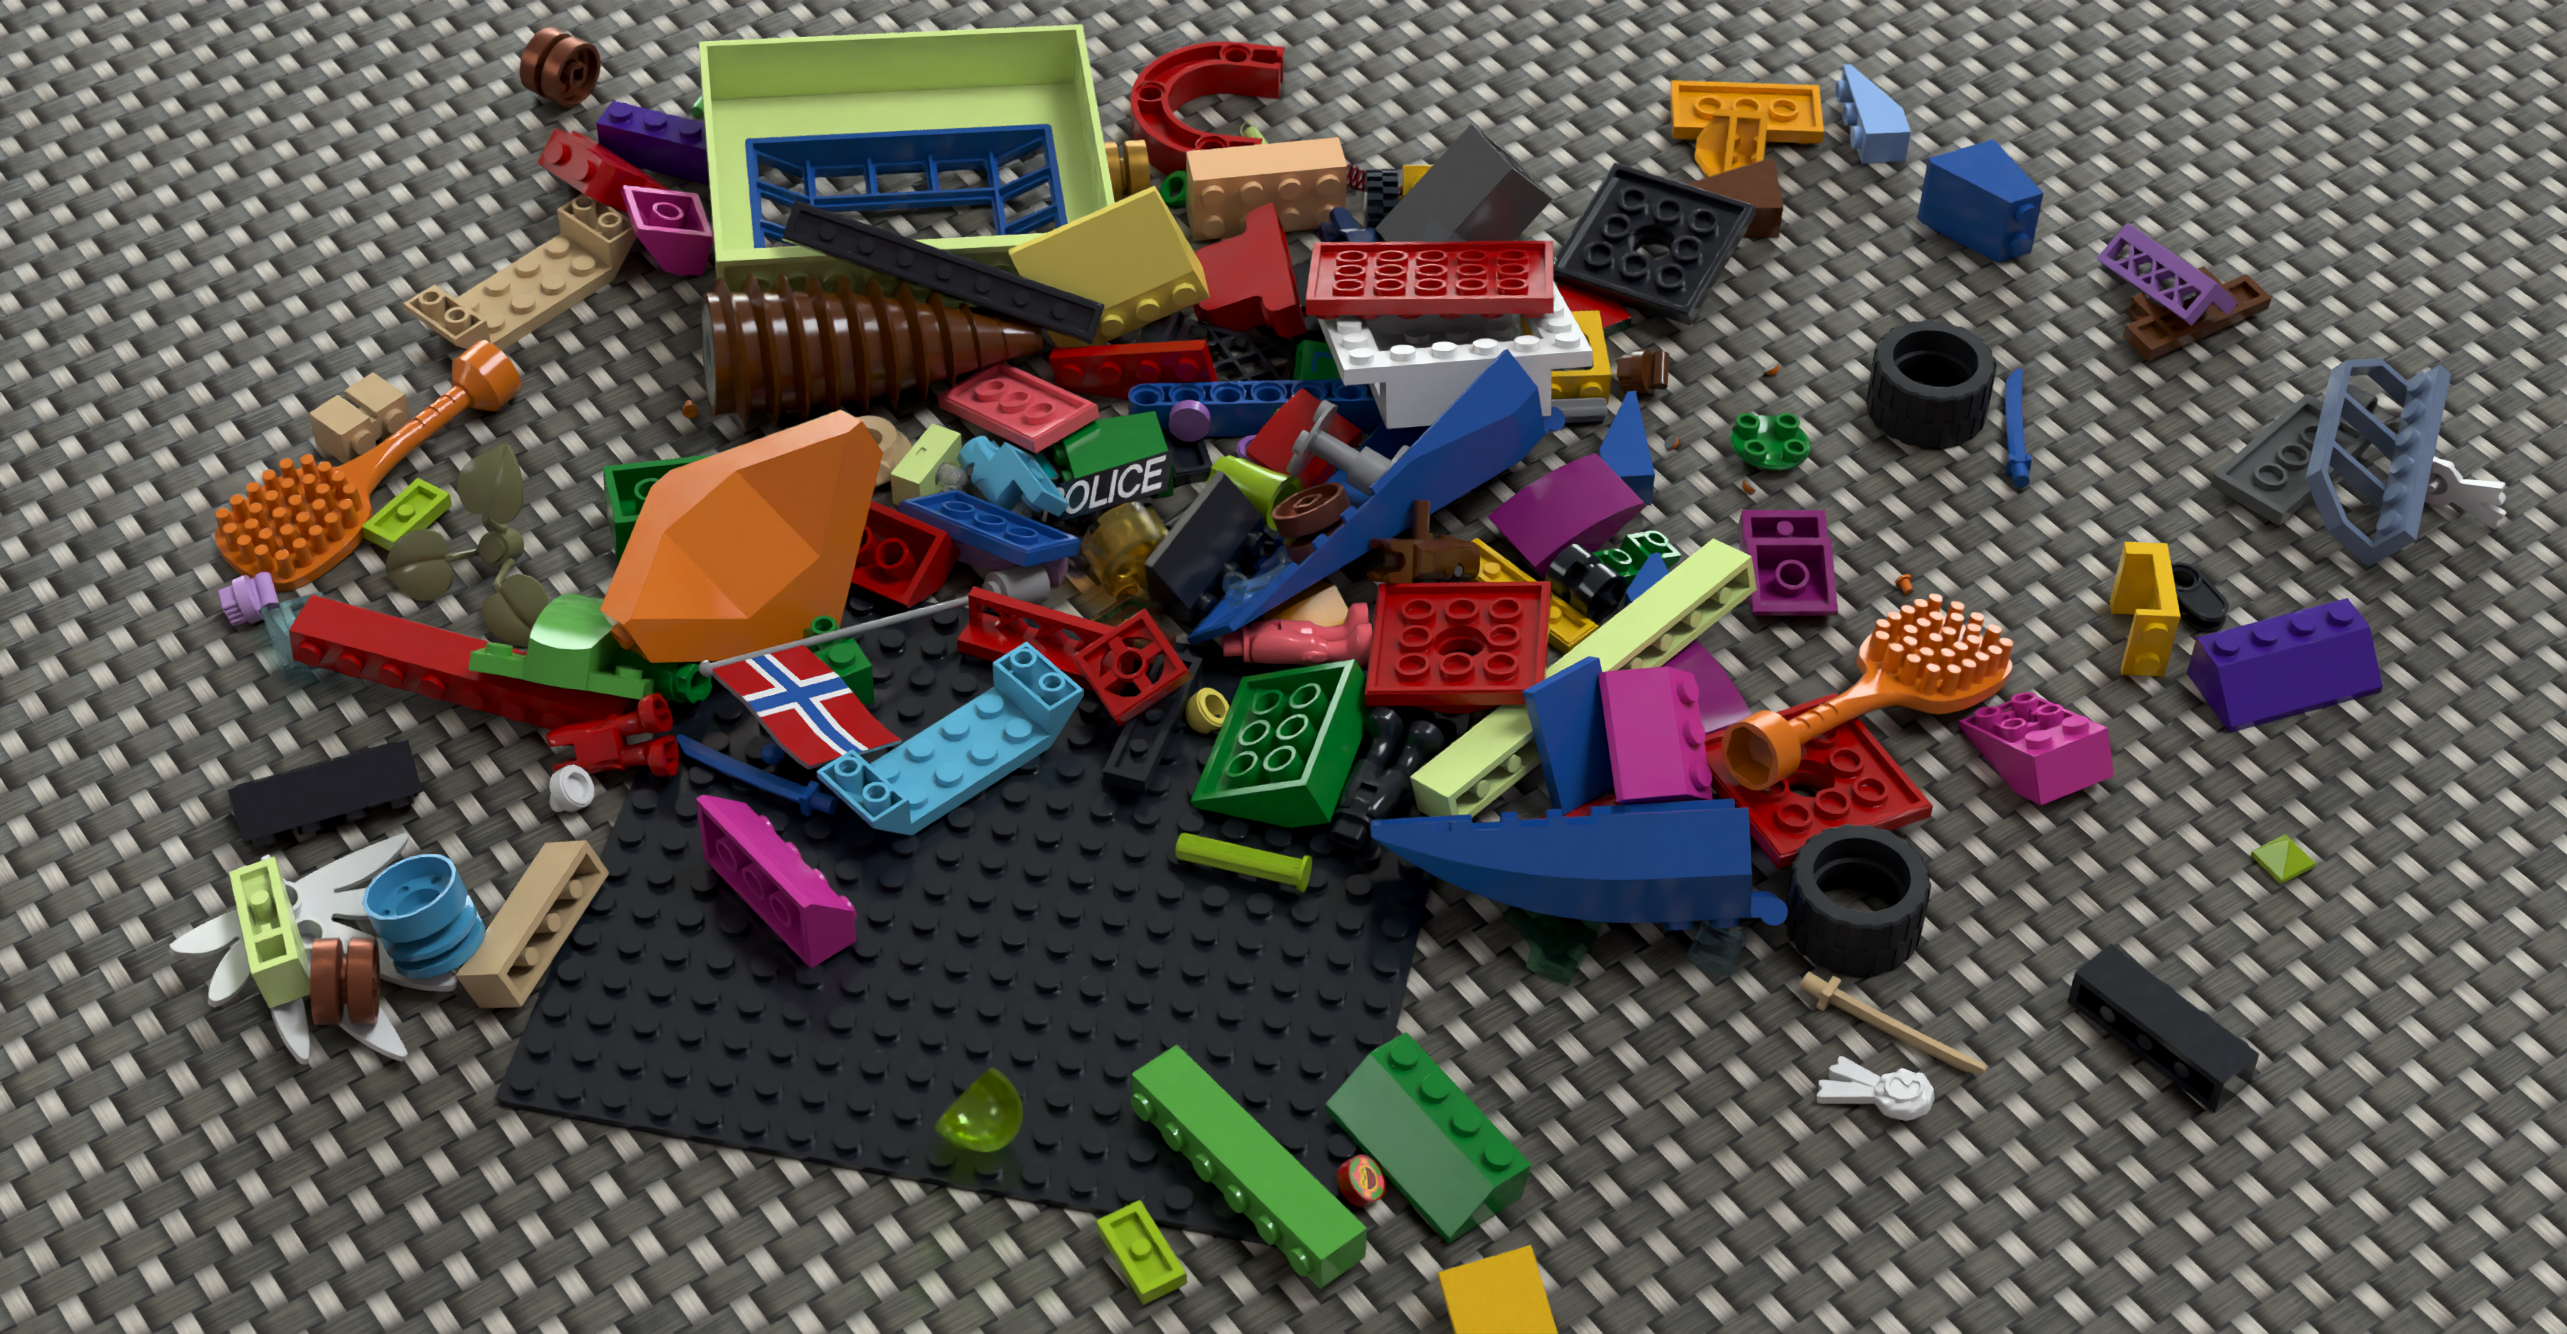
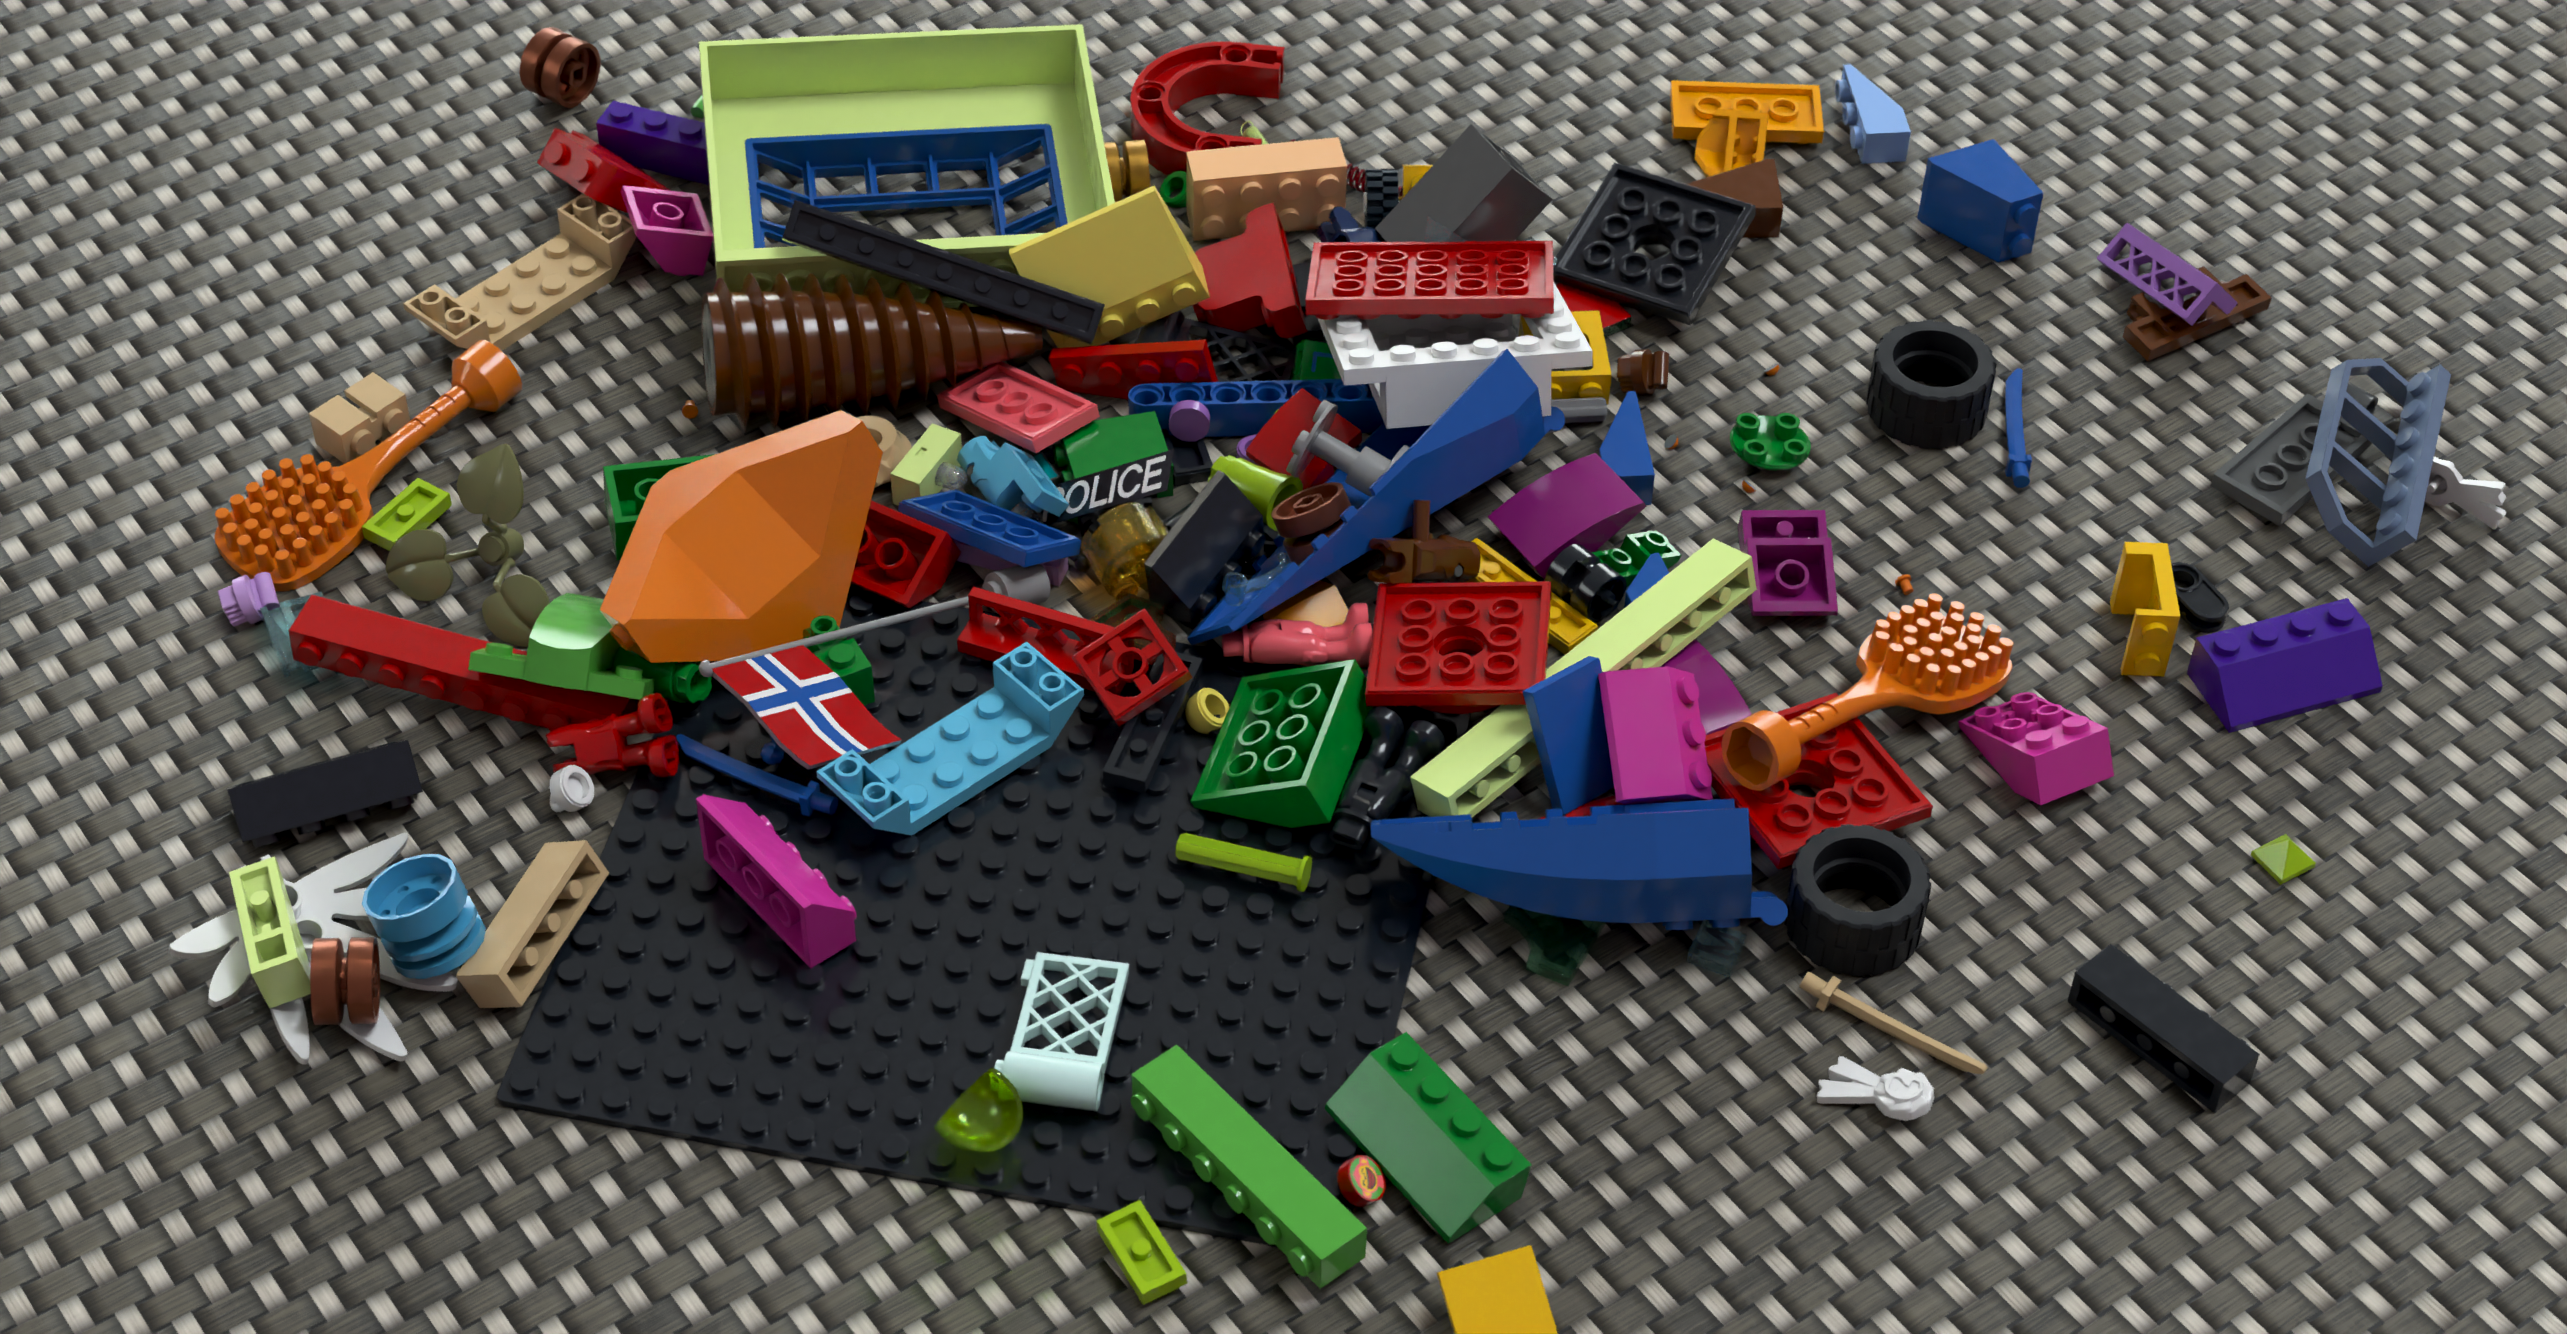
(1056, 1072): none -> light aqua piece

